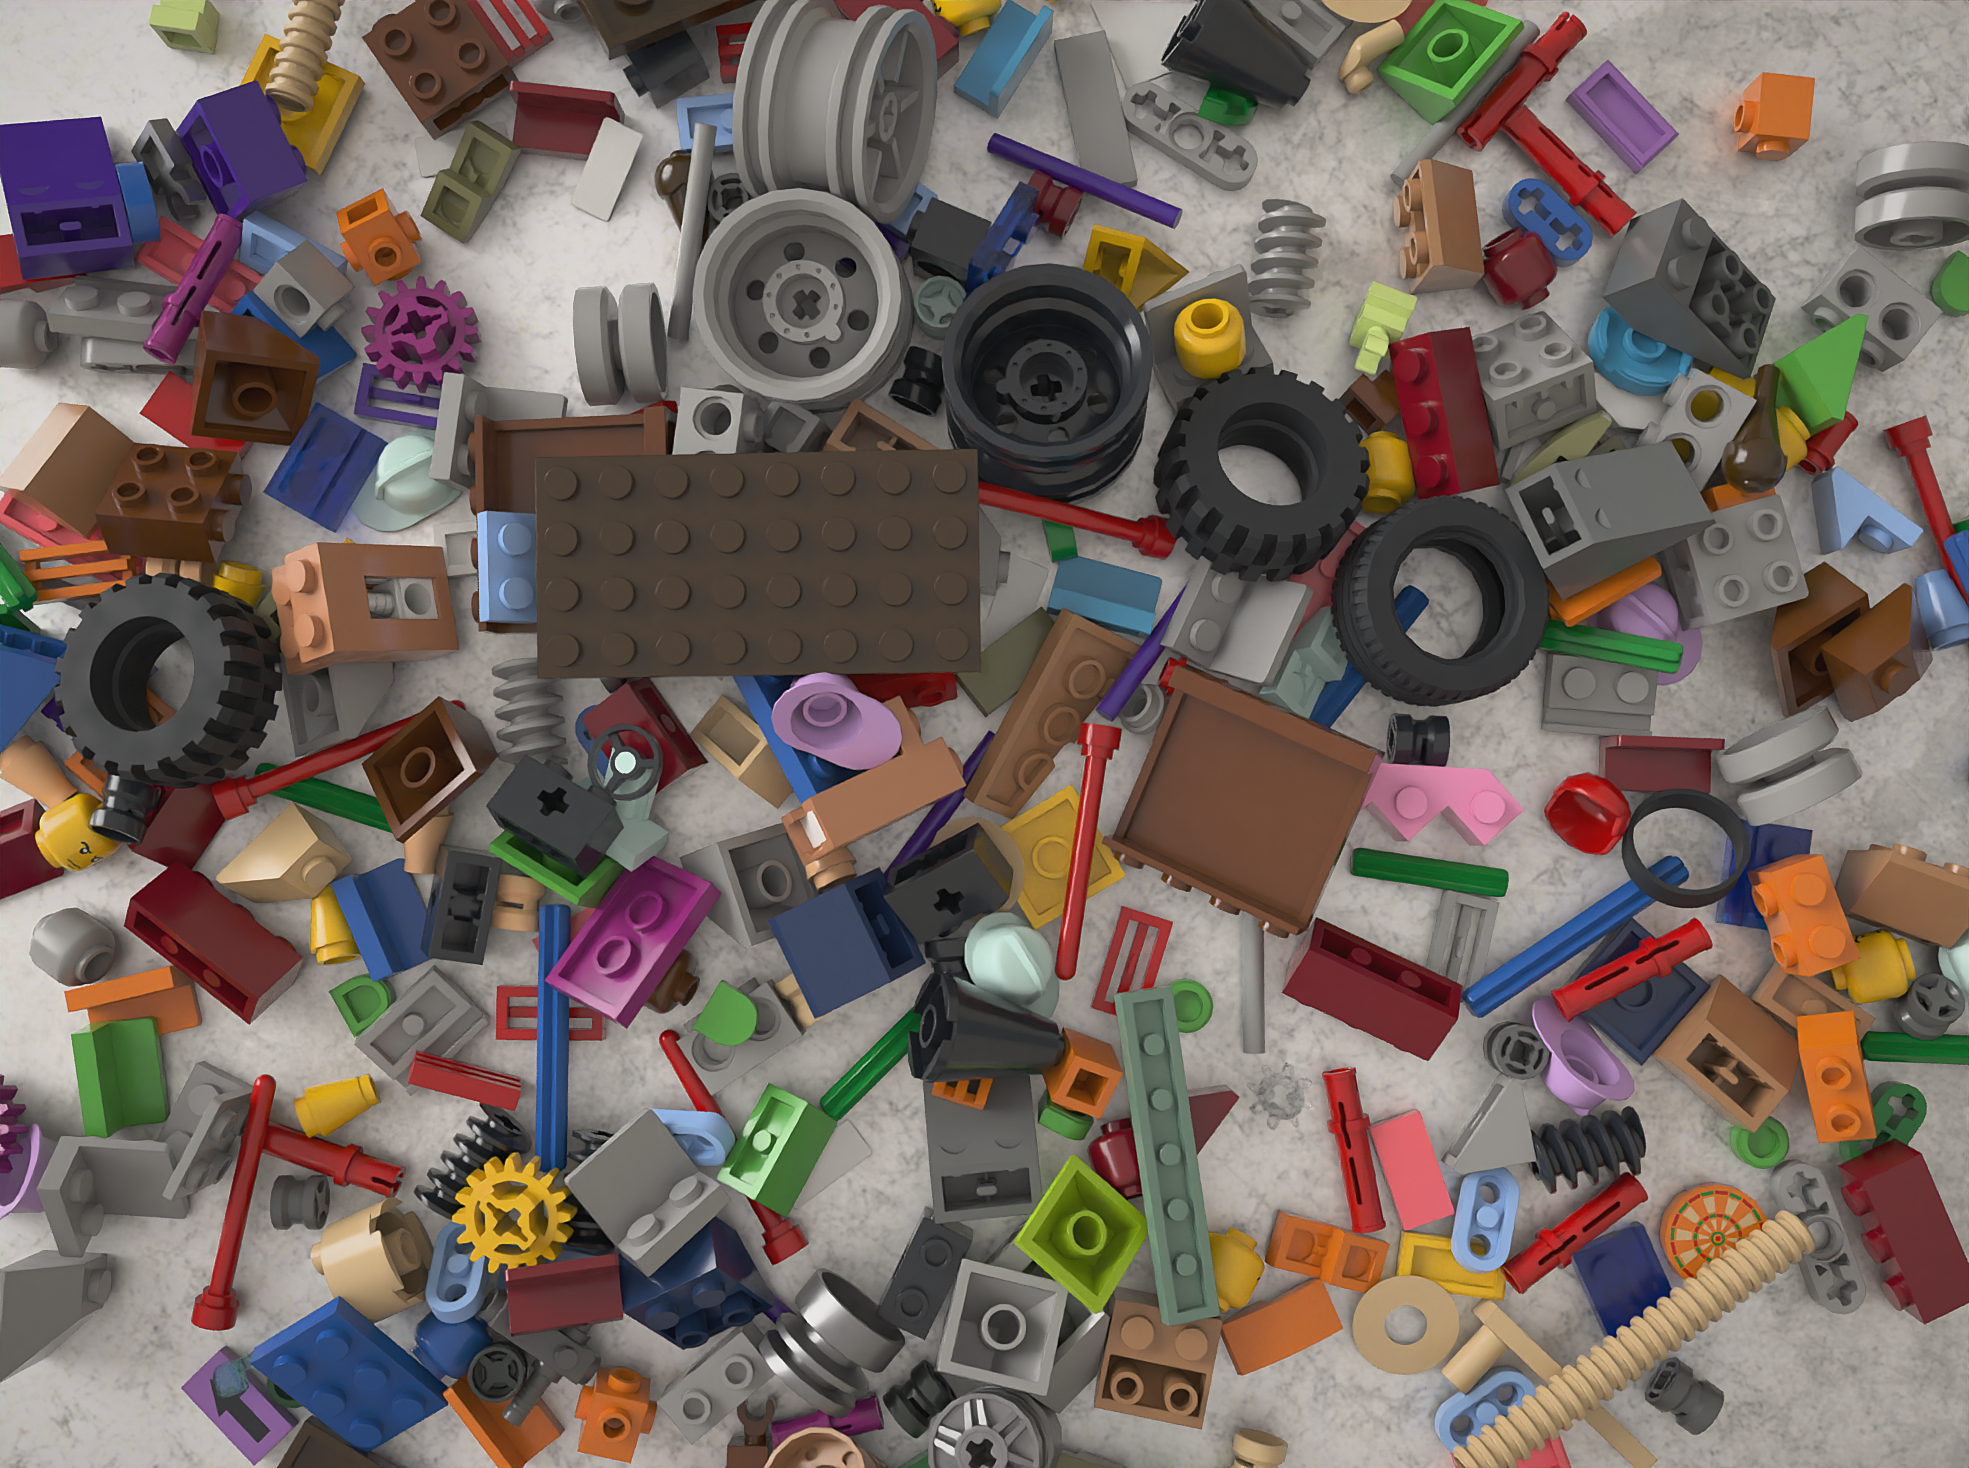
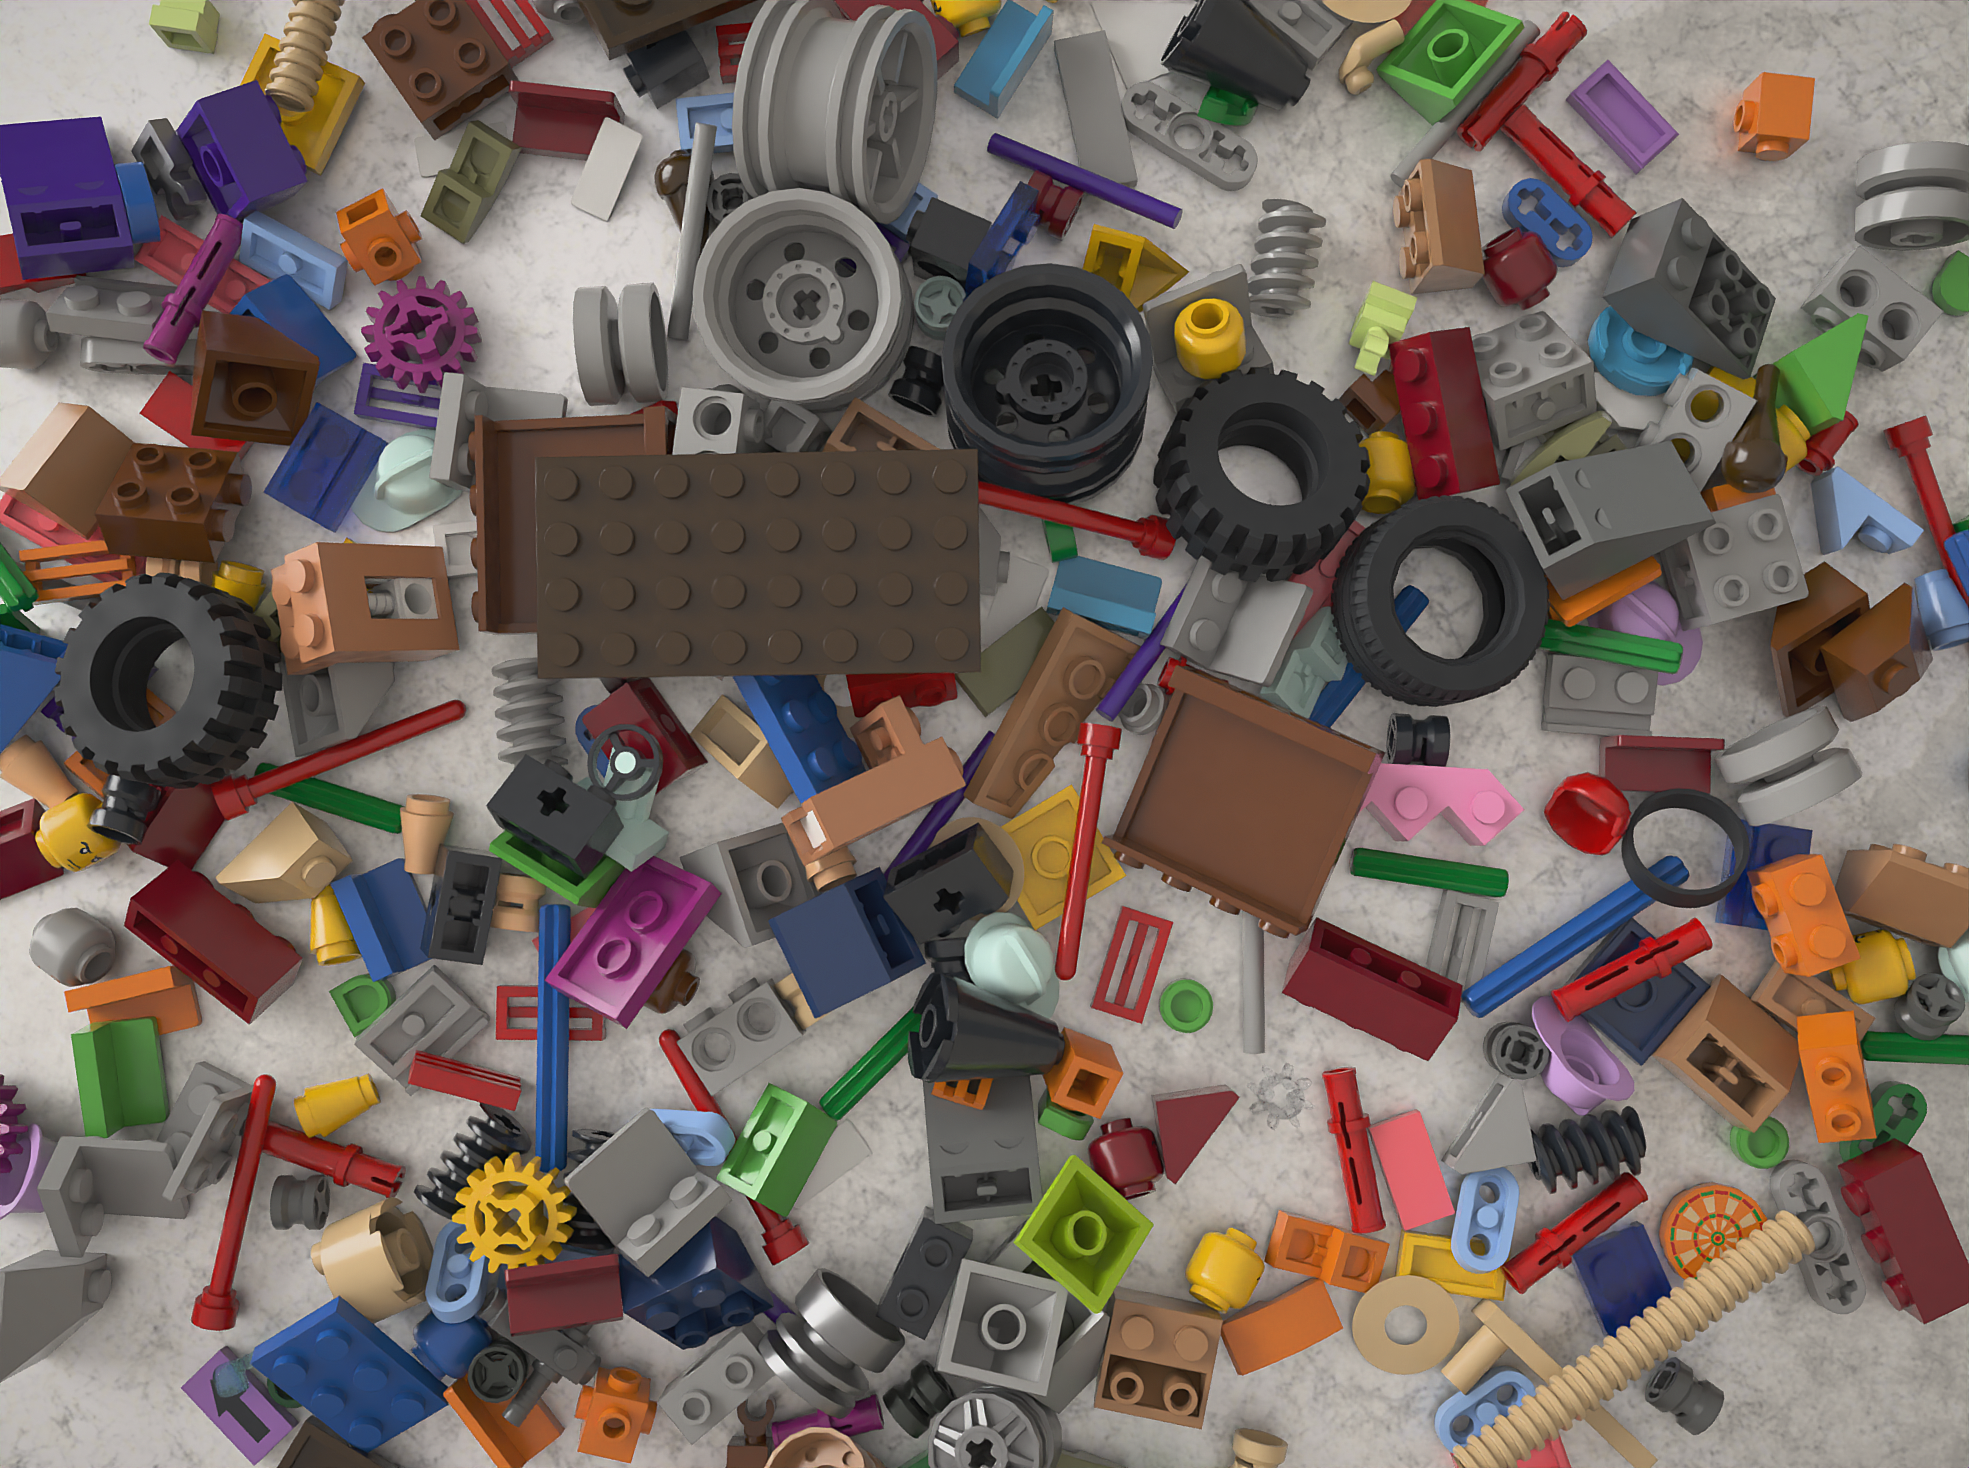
(305, 290): light grey brick -> none
(428, 765): reddish brown slope -> none
(507, 567): light blue plate -> none
(728, 1016): bright green tile -> none
(836, 722): lavender piece -> none
(1166, 1155): sand green plate -> none

